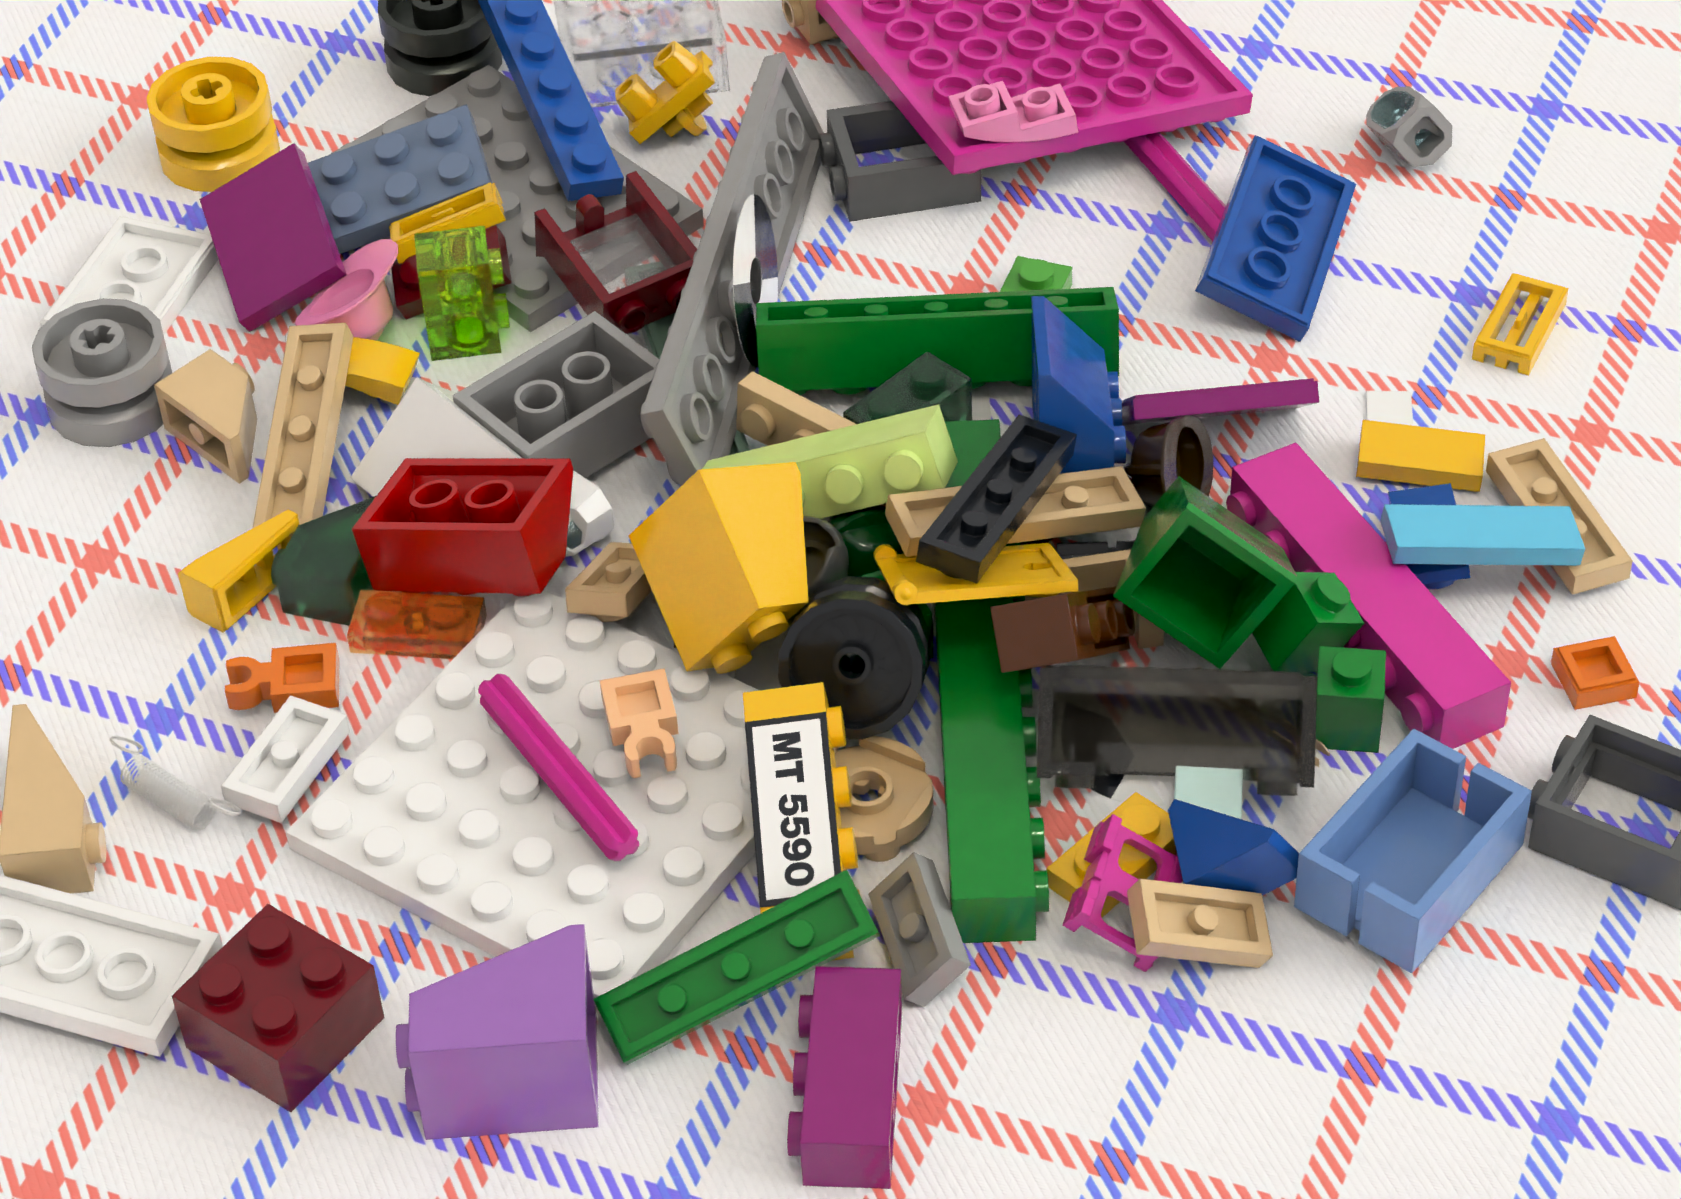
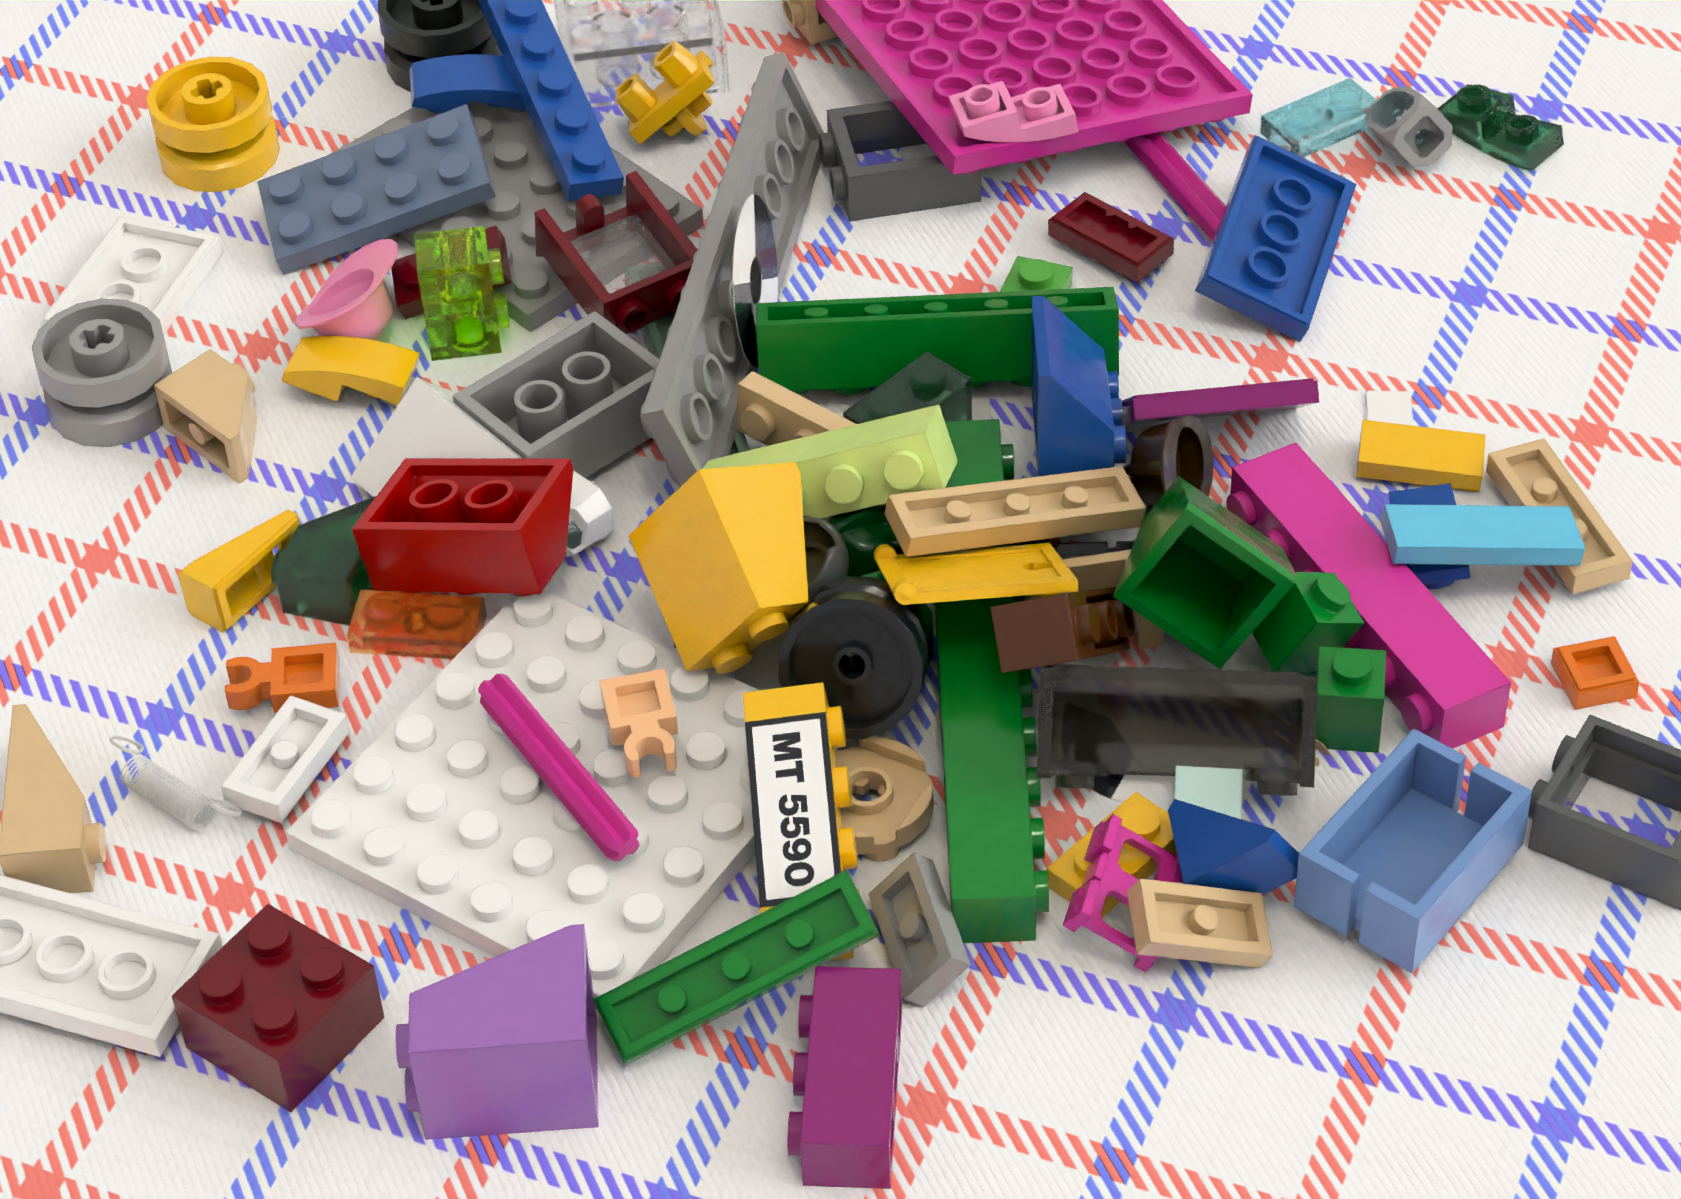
(272, 237): magenta tile -> none
(305, 422): tan plate -> none
(458, 79): none -> blue slope
(471, 209): yellow tile -> none
(609, 585): tan plate -> none
(996, 499): black plate -> none
(1111, 237): none -> dark red plate
(1319, 118): none -> clear light blue plate
(1491, 125): none -> clear green slope
(1509, 350): yellow tile -> none

